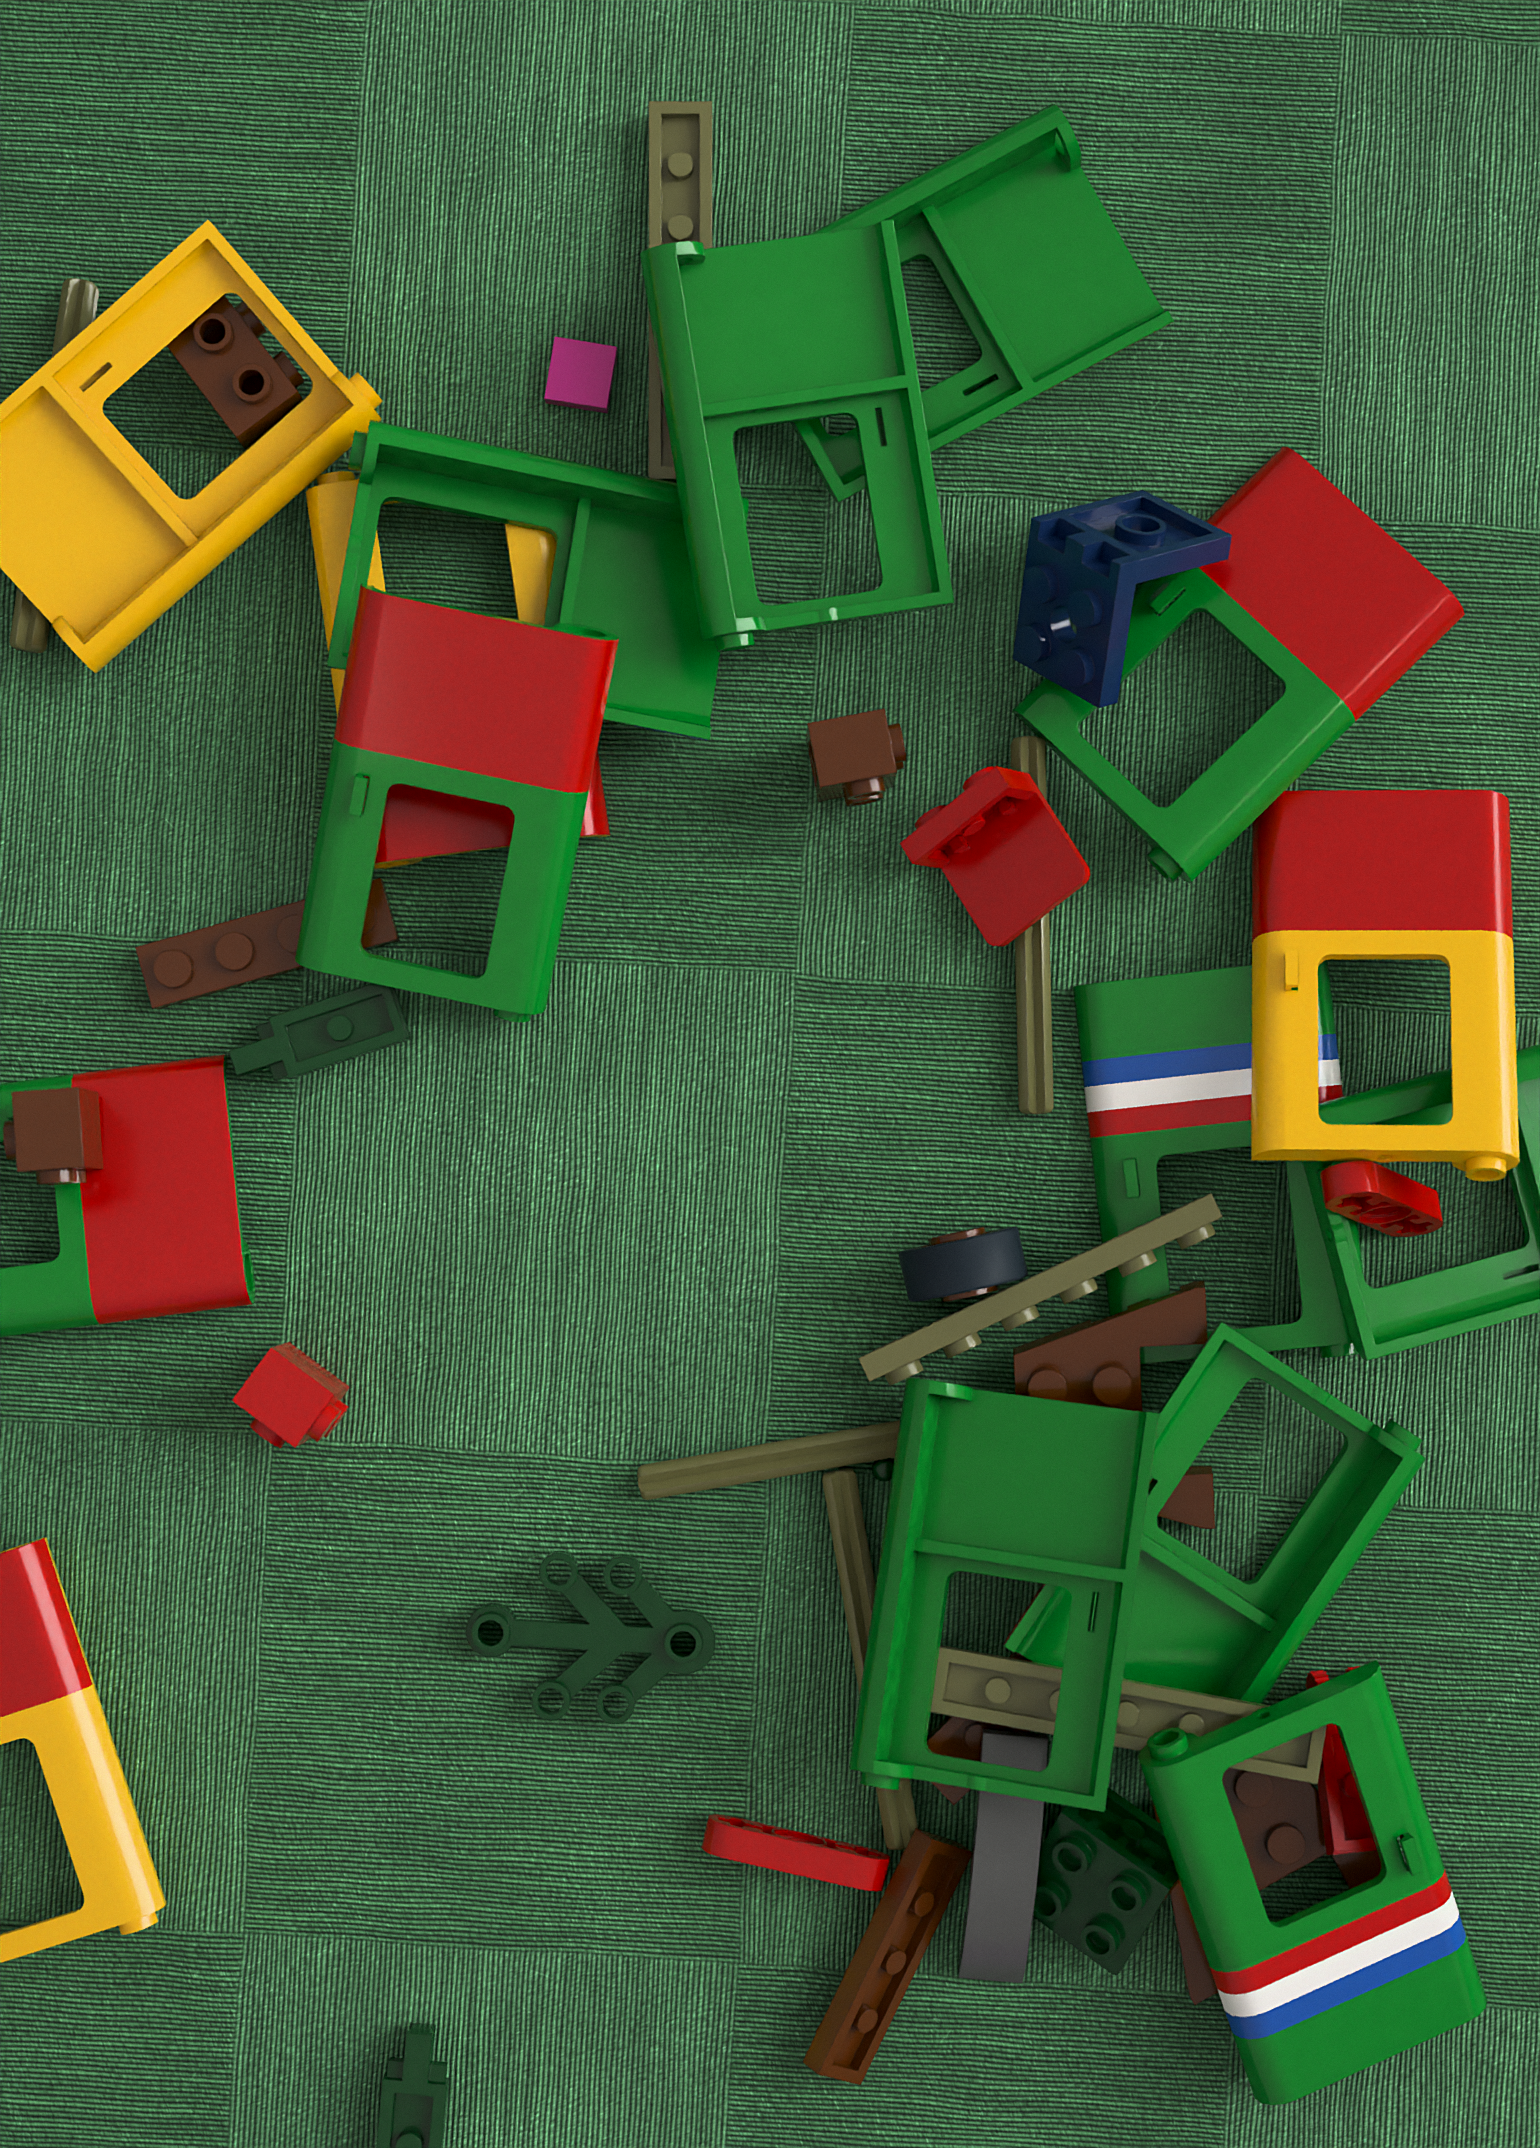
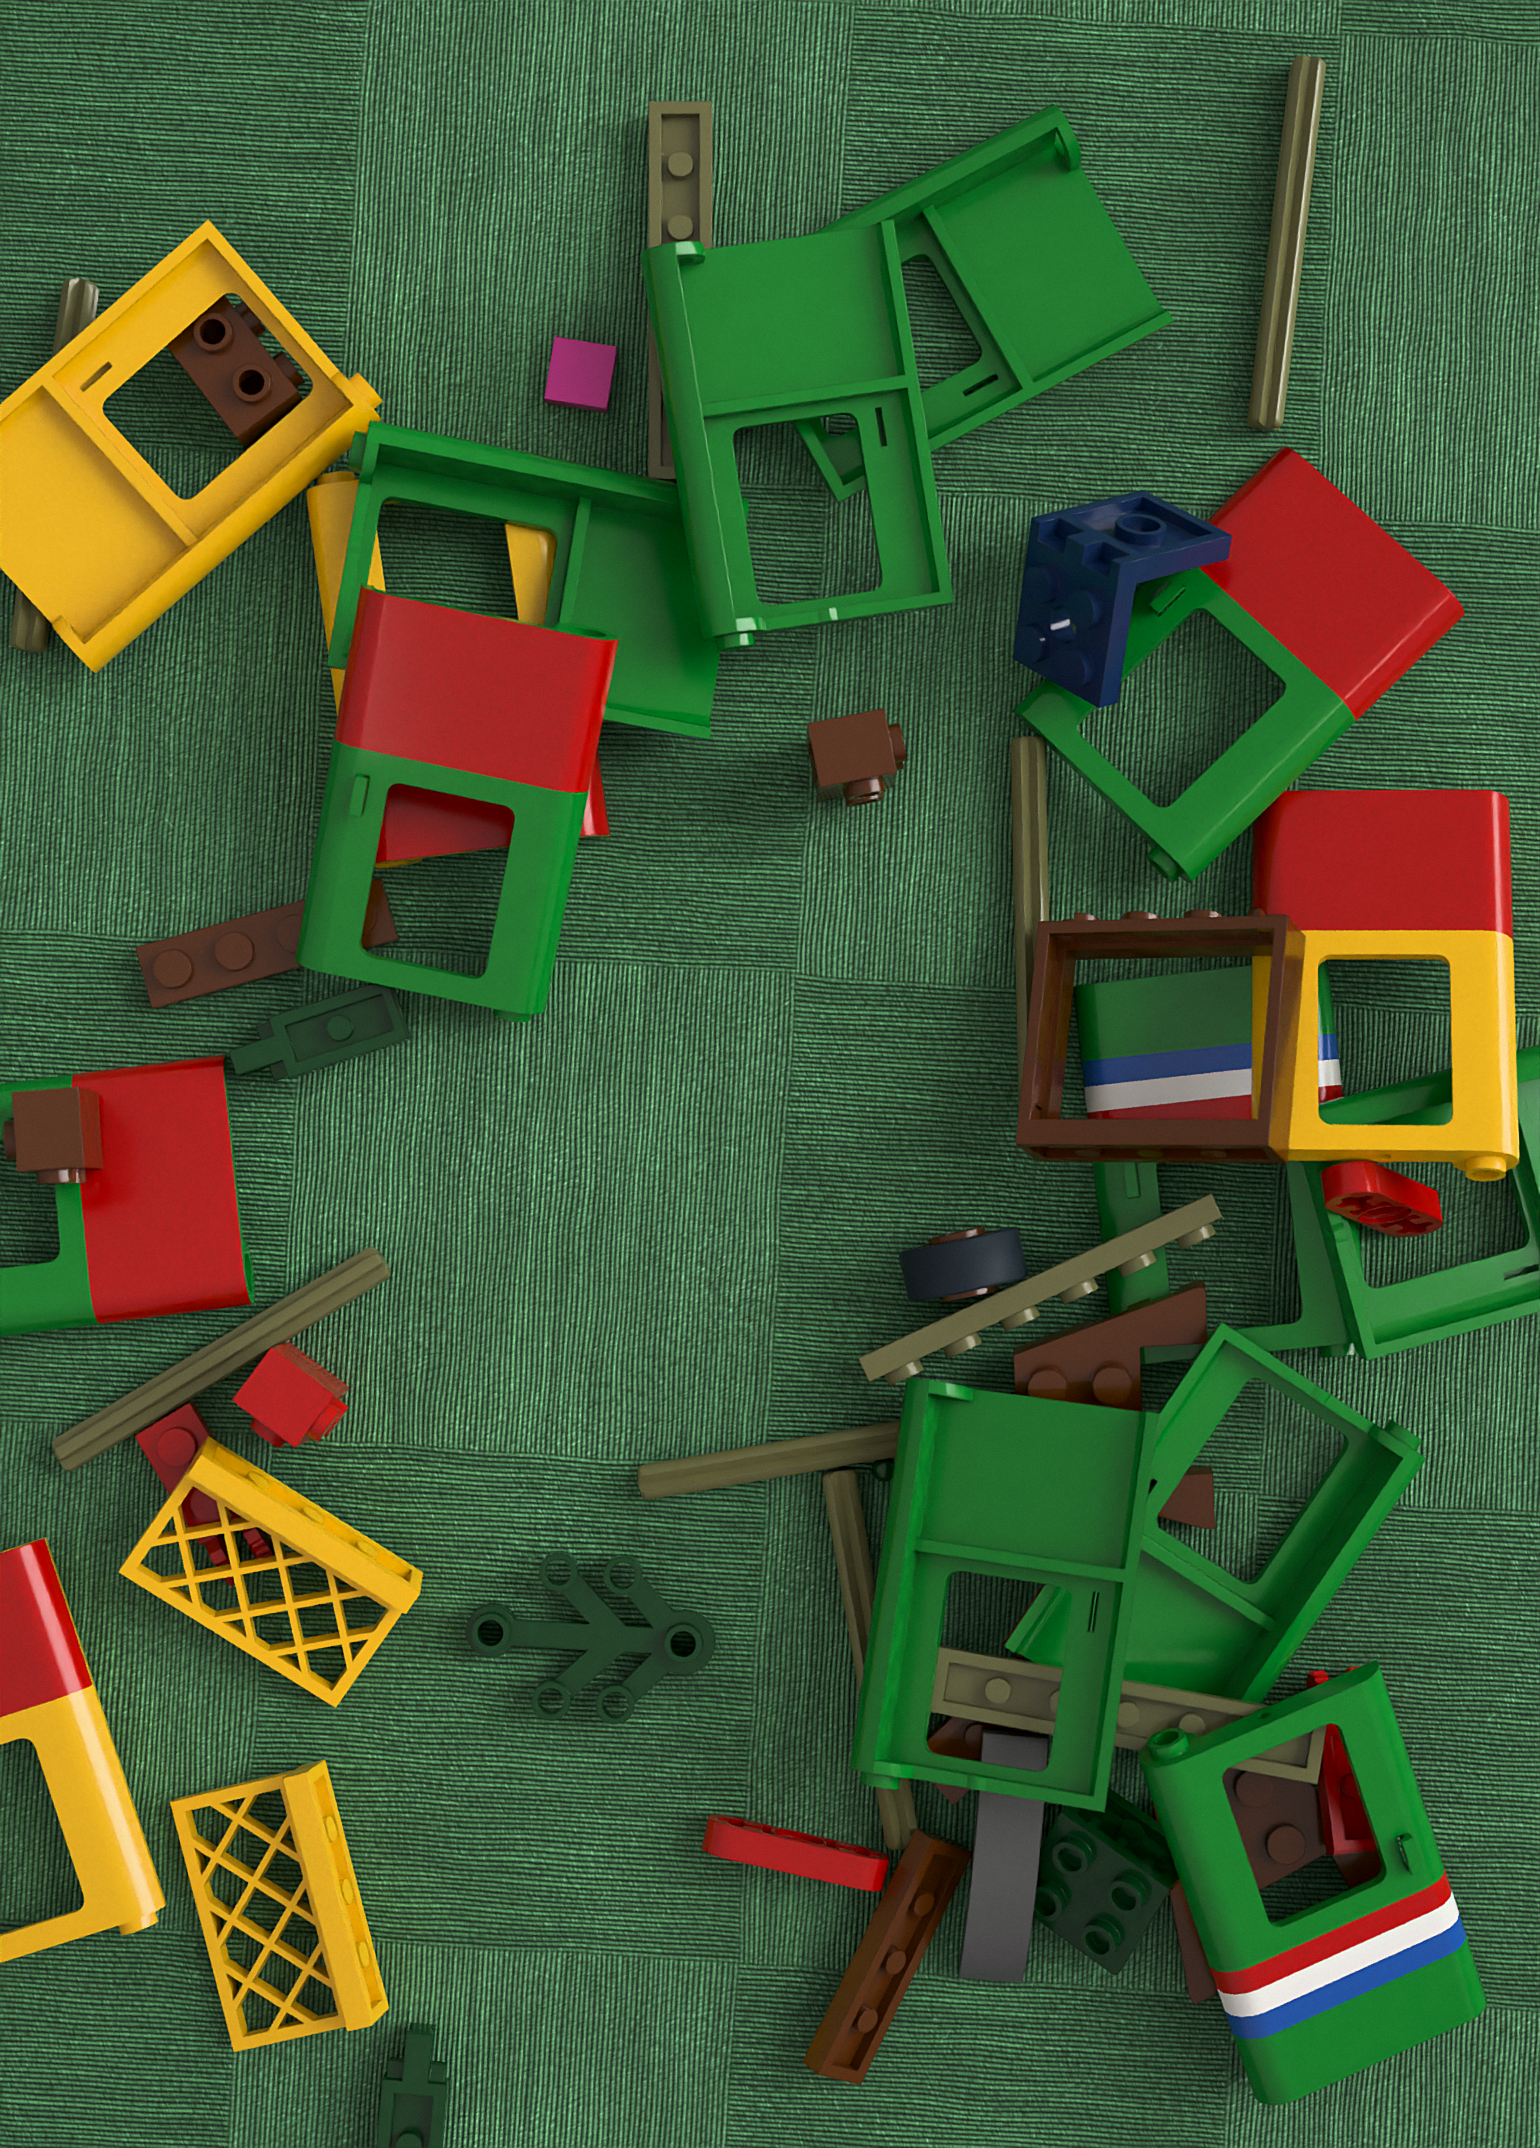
(170, 1449): none -> red hinge
(220, 1359): none -> olive axle
(299, 1525): none -> yellow fence
(333, 1907): none -> yellow fence
(1000, 852): red bracket -> none
(1158, 1140): none -> reddish brown window
(1286, 243): none -> olive axle

